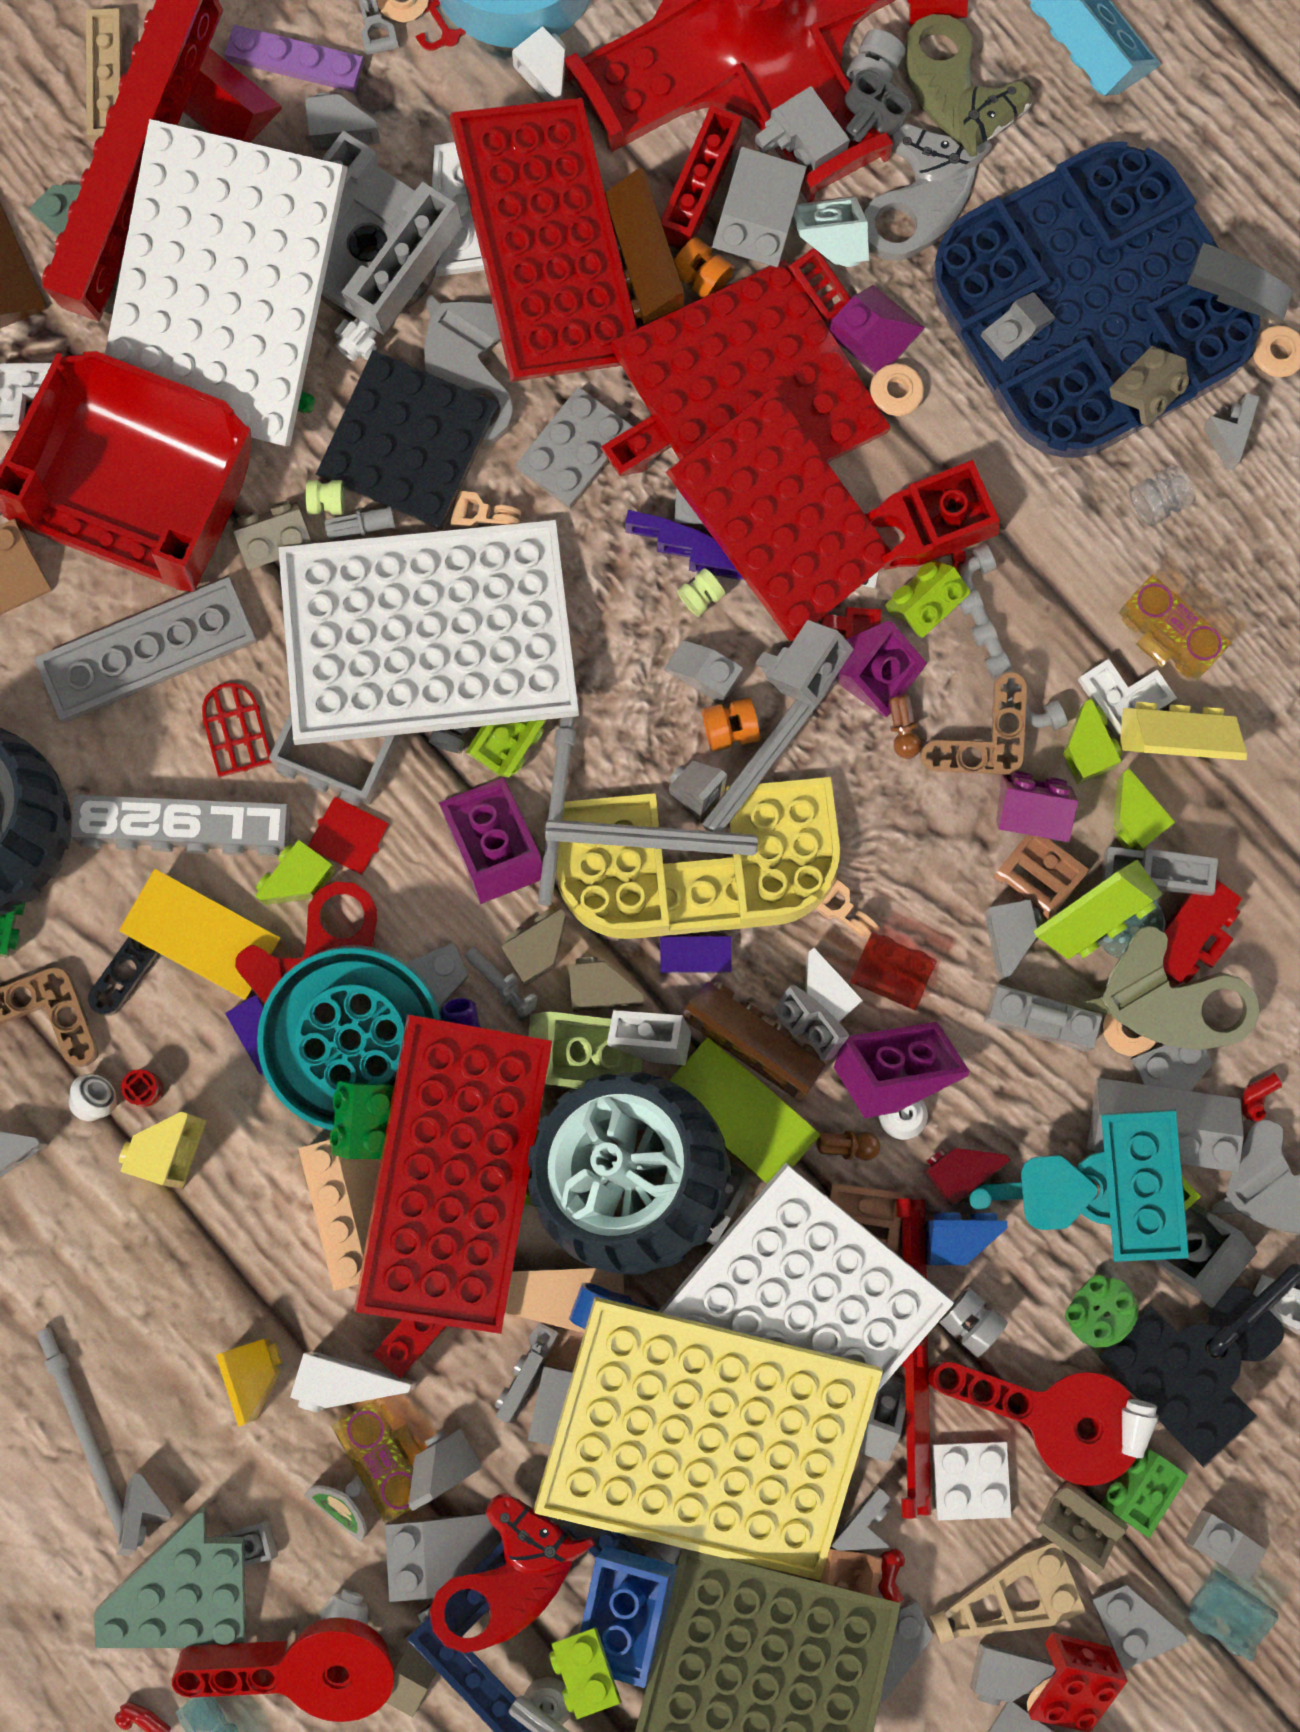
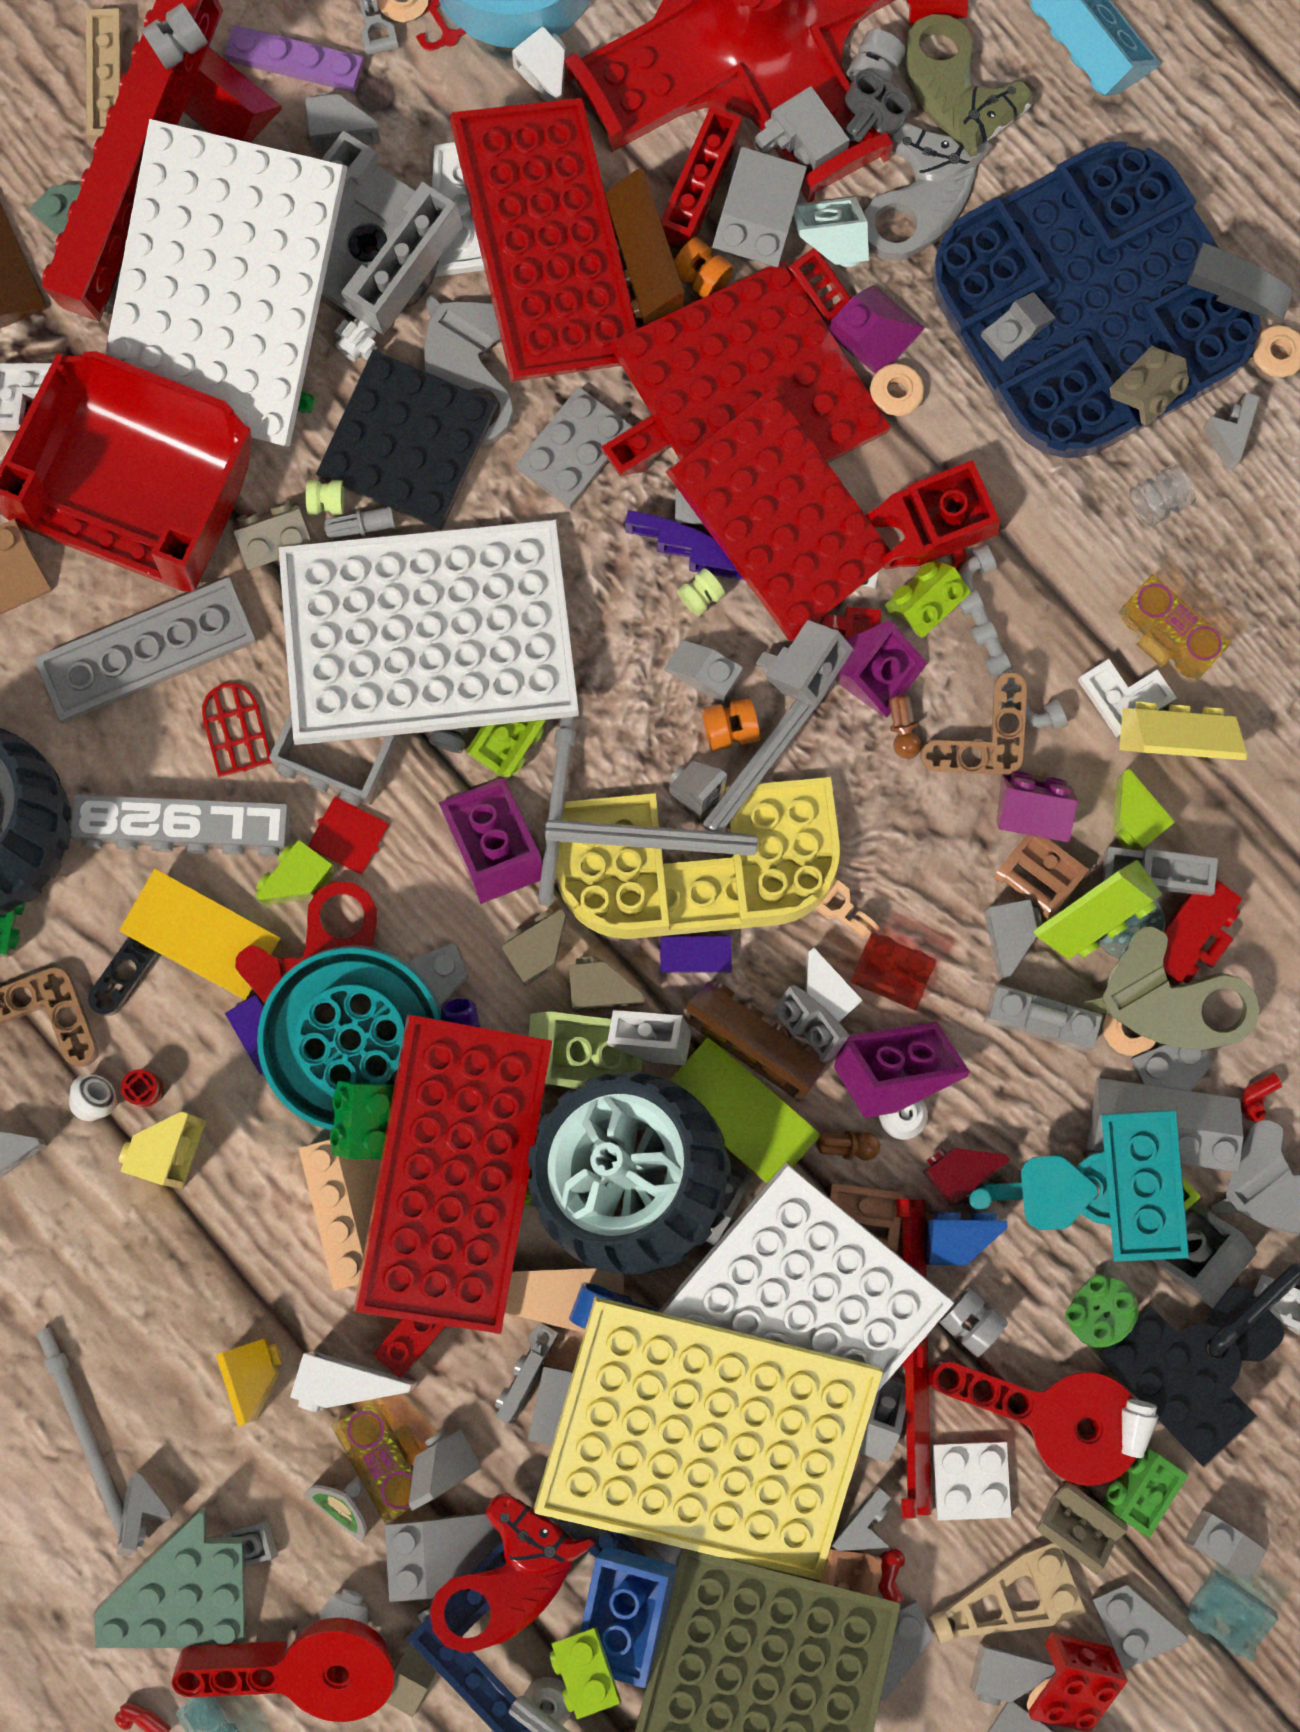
(174, 36): none -> light grey wheel
(503, 514): light nougat piece -> none
(506, 985): light grey piece -> none
(1089, 746): lime slope -> none

